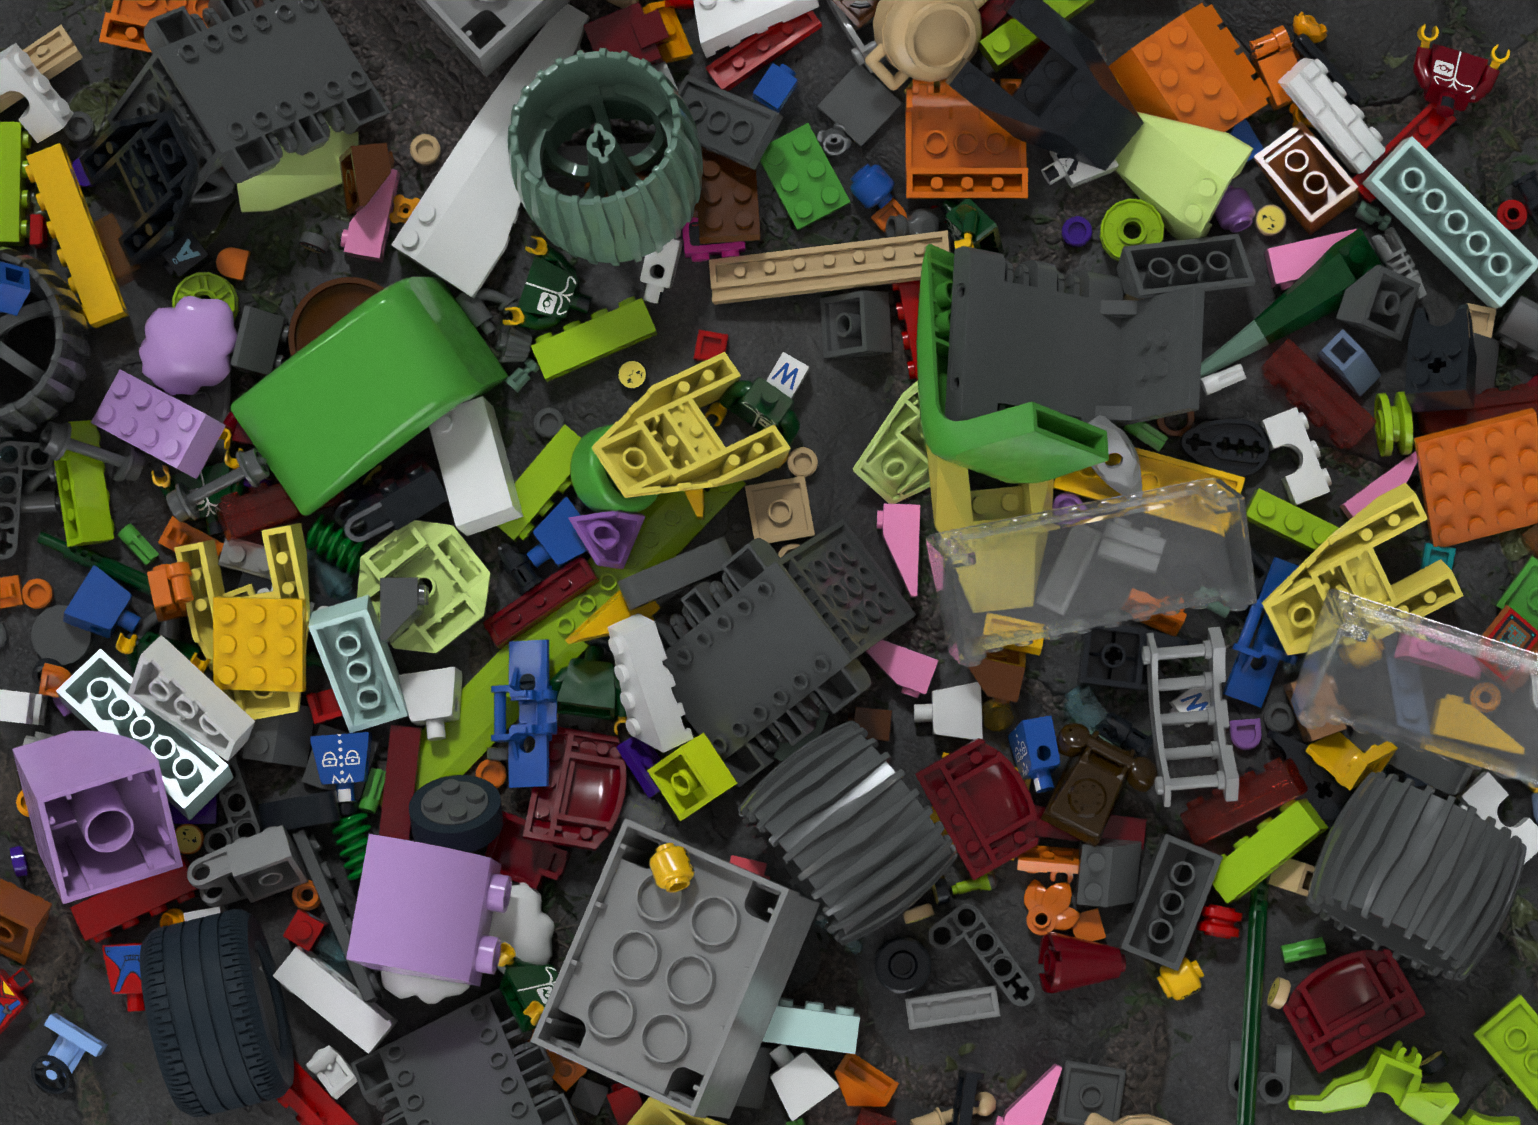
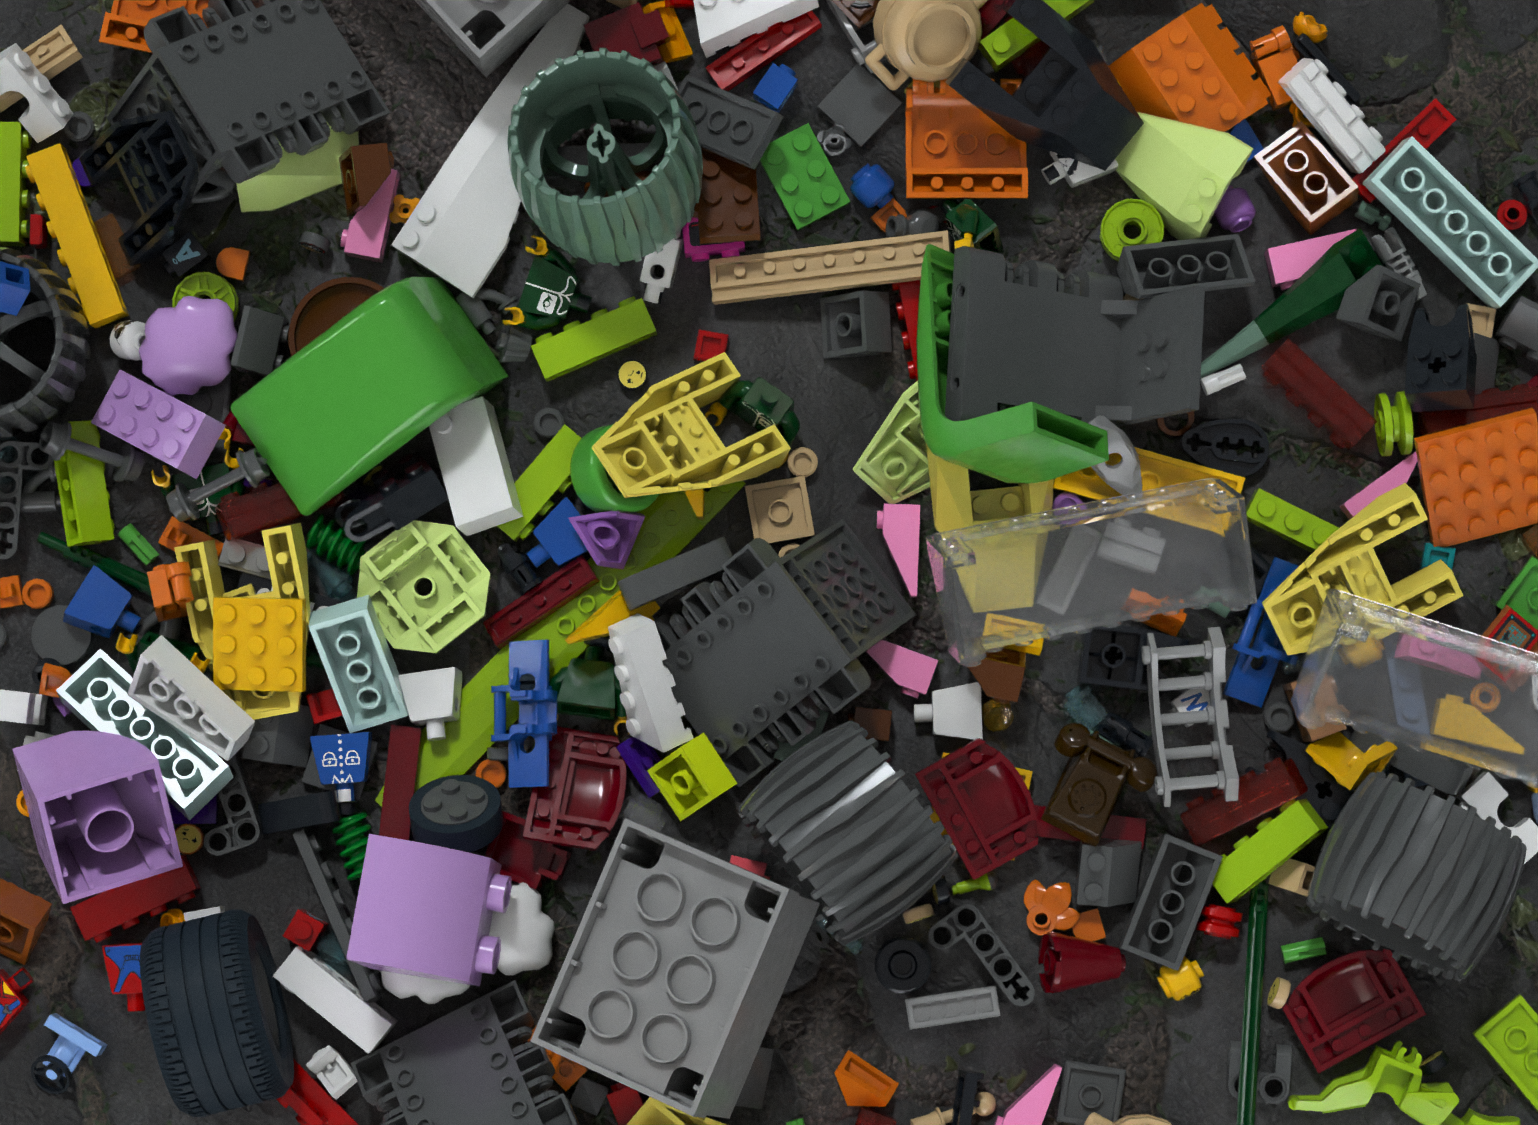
(19, 861): dark purple tile -> none
(127, 339): none -> white head
(250, 868): light grey brick -> none
(300, 902): orange plate -> none
(372, 791): bright green piece -> none
(400, 605): dark grey slope -> none
(425, 149): tan tile -> none
(520, 376): sand green piece -> none
(525, 987): dark green torso -> none
(672, 867): yellow head -> none
(788, 374): white brick -> none
(800, 1081): white torso -> none
(814, 1026): light aqua brick -> none
(1036, 751): blue torso -> none
(1050, 860): orange plate -> none
(1076, 232): dark purple tile -> none
(1147, 434): bright green piece -> none
(1245, 733): medium lavender tile -> none
(1270, 220): light yellow tile -> none
(1289, 431): white arch -> none
(1349, 363): sand blue slope -> none
(1452, 76): dark red torso -> none

